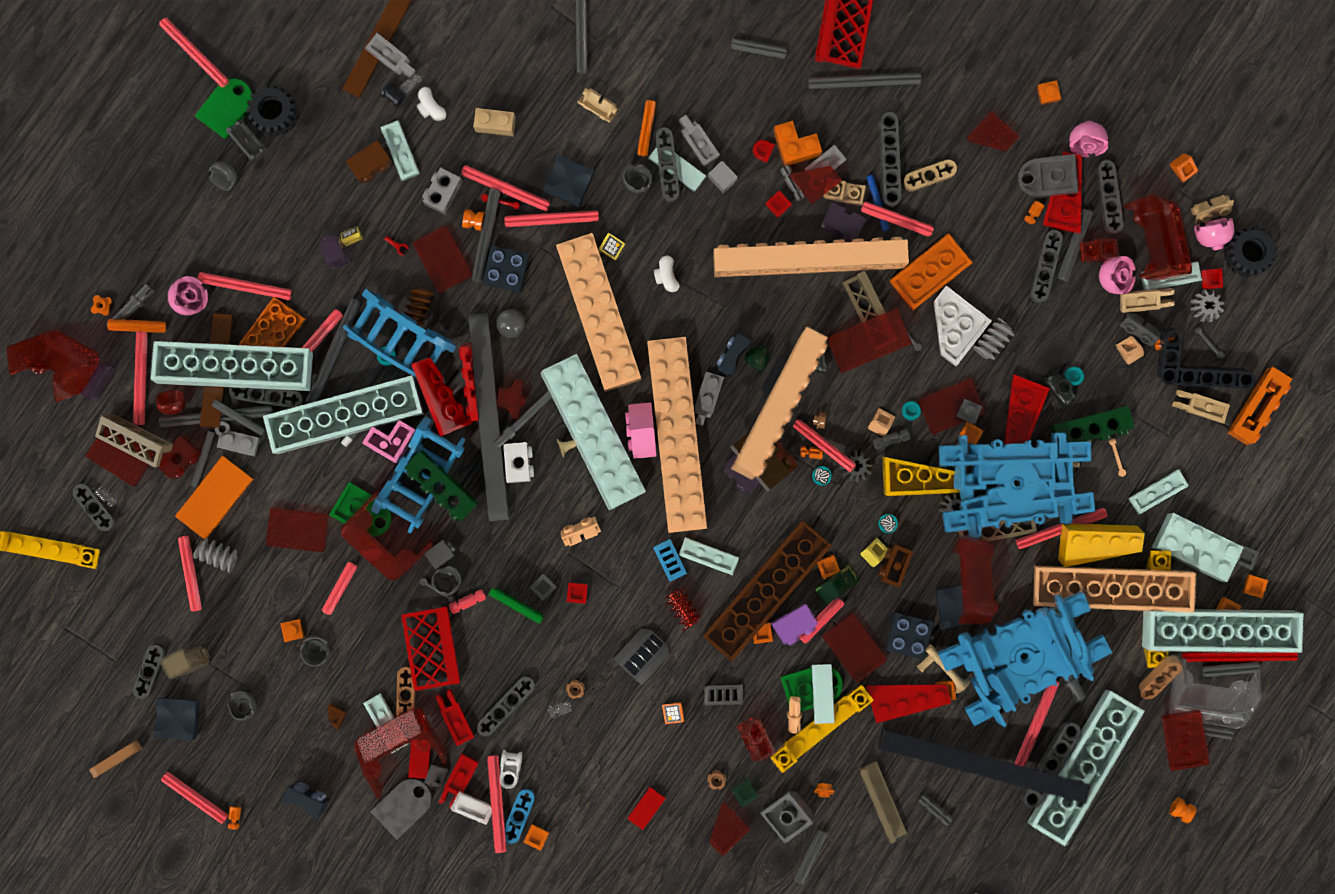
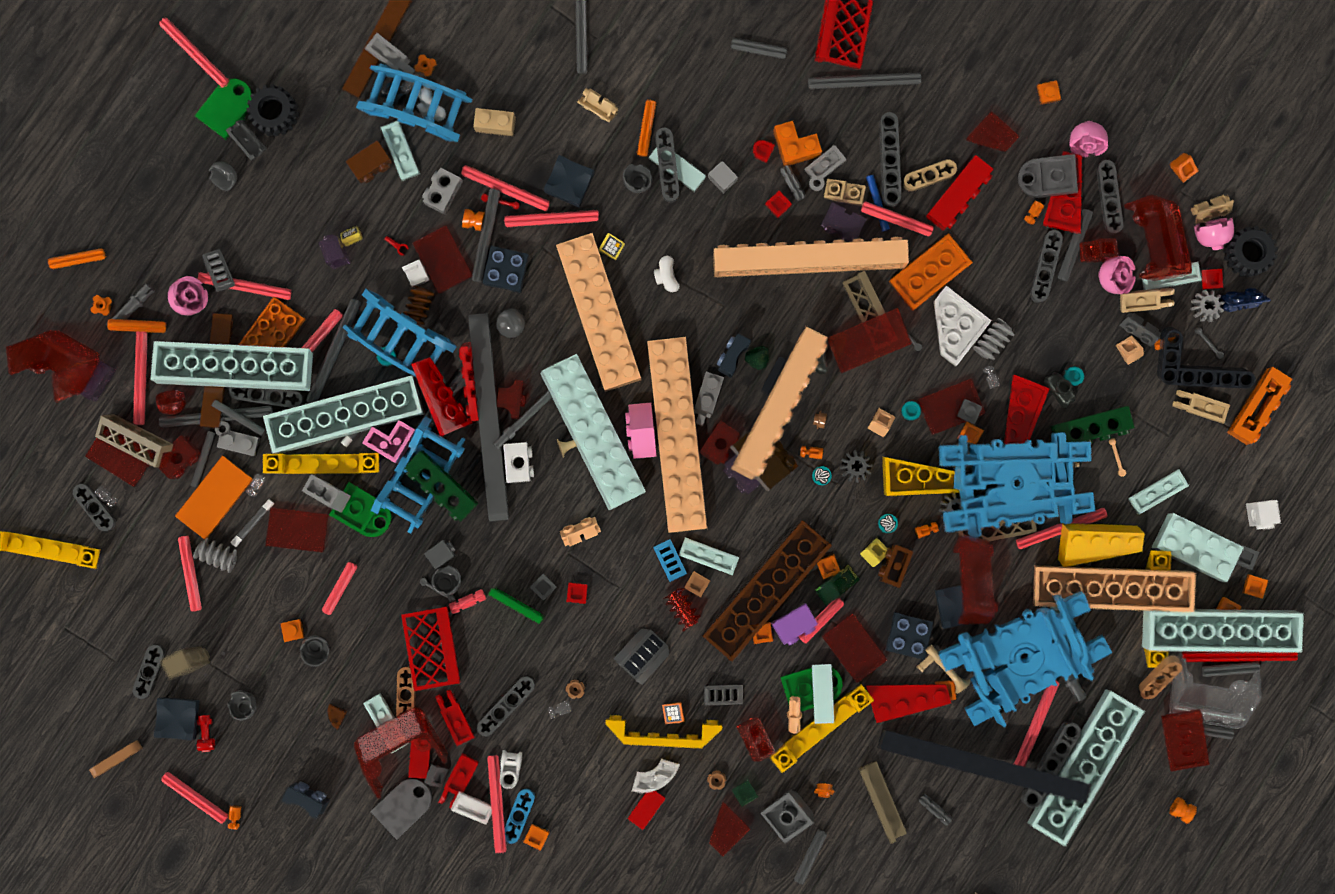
(76, 258): none -> orange axle
(205, 744): none -> red bar
(215, 259): none -> dark grey slope
(252, 522): none -> dark grey bar
(256, 483): none -> clear piece
(321, 463): none -> yellow slope
(326, 493): none -> light grey brick
(356, 535): clear red windscreen -> none
(407, 115): none -> dark azure fence
(416, 273): none -> white panel
(427, 71): none -> orange plate
(656, 778): none -> white tile
(697, 584): none -> medium nougat plate
(698, 141): light grey hinge -> none
(709, 449): none -> clear red brick
(709, 730): none -> yellow slope
(816, 182): clear red wing -> none
(824, 445): coral axle -> none
(891, 439): dark grey axle -> none
(925, 530): none -> orange piece
(961, 190): none -> red brick
(991, 378): none -> clear piece
(1248, 299): none -> dark blue hinge
(1263, 514): none -> white brick

